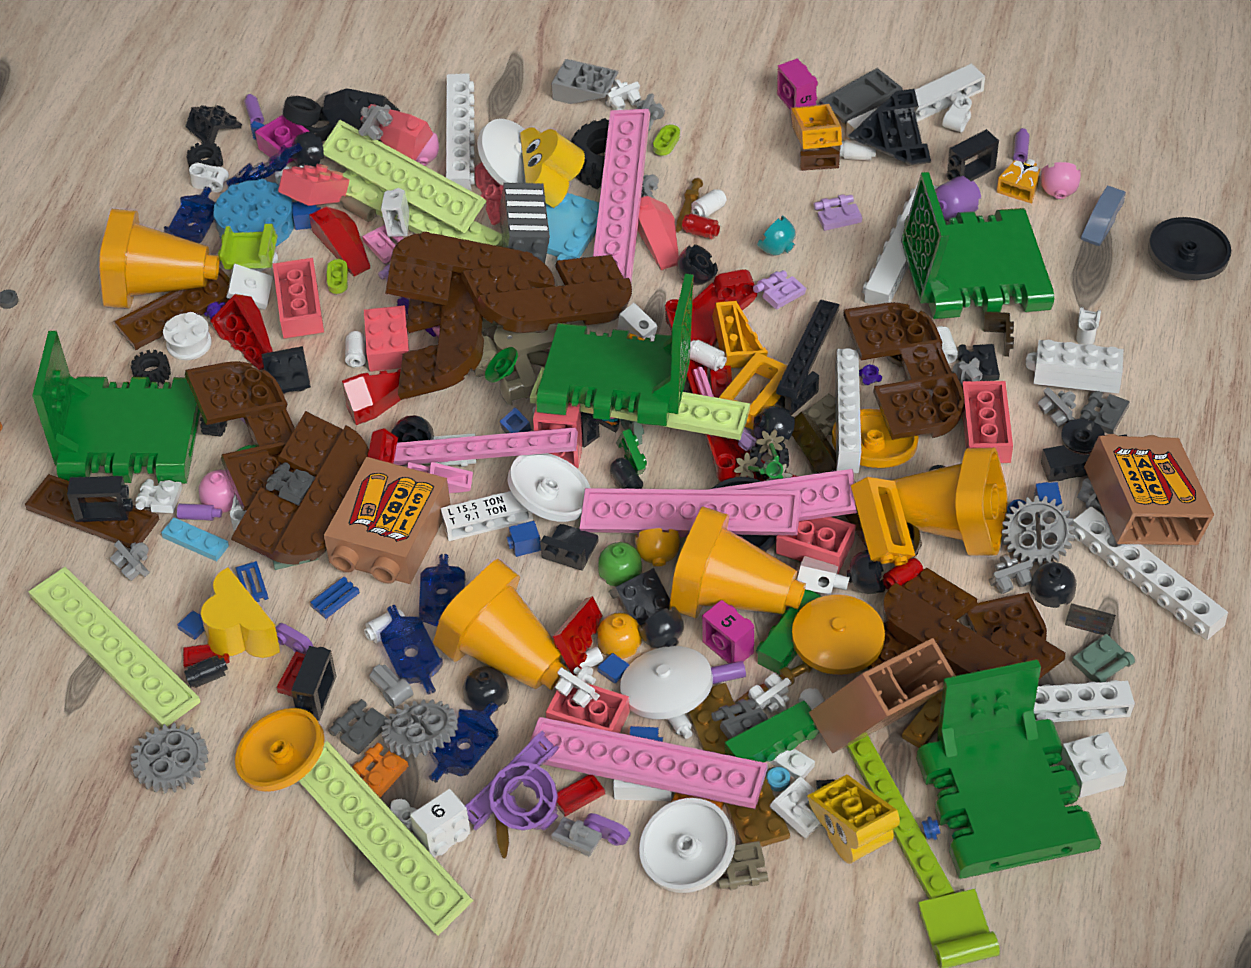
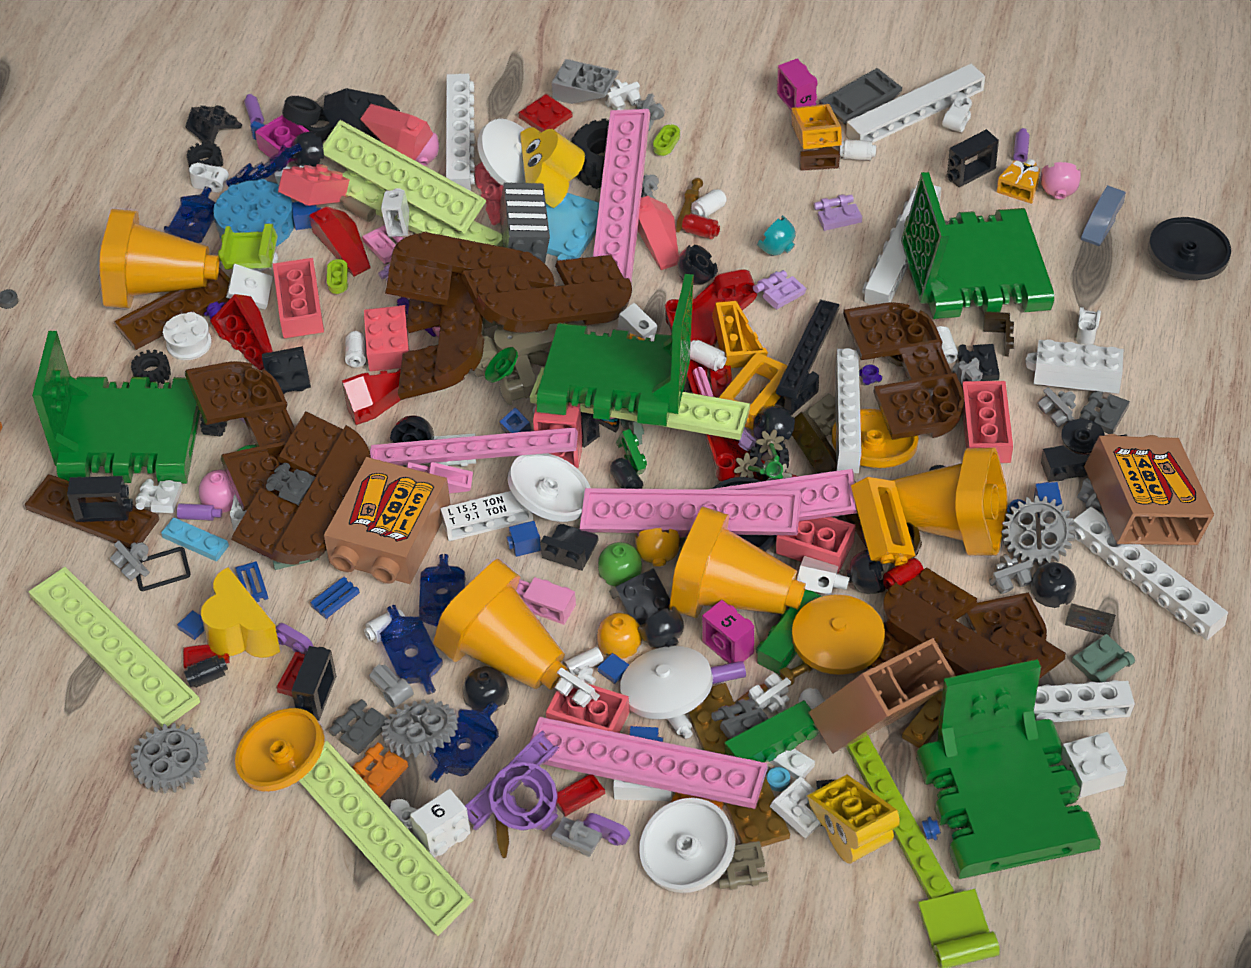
(187, 575): none -> black piece
(372, 119): light grey hips -> none
(383, 446): red slope -> none
(545, 114): none -> red plate
(548, 599): none -> bright pink brick
(577, 632): red wing -> none
(895, 129): black wedge -> none
(958, 196): medium lavender cylinder -> none

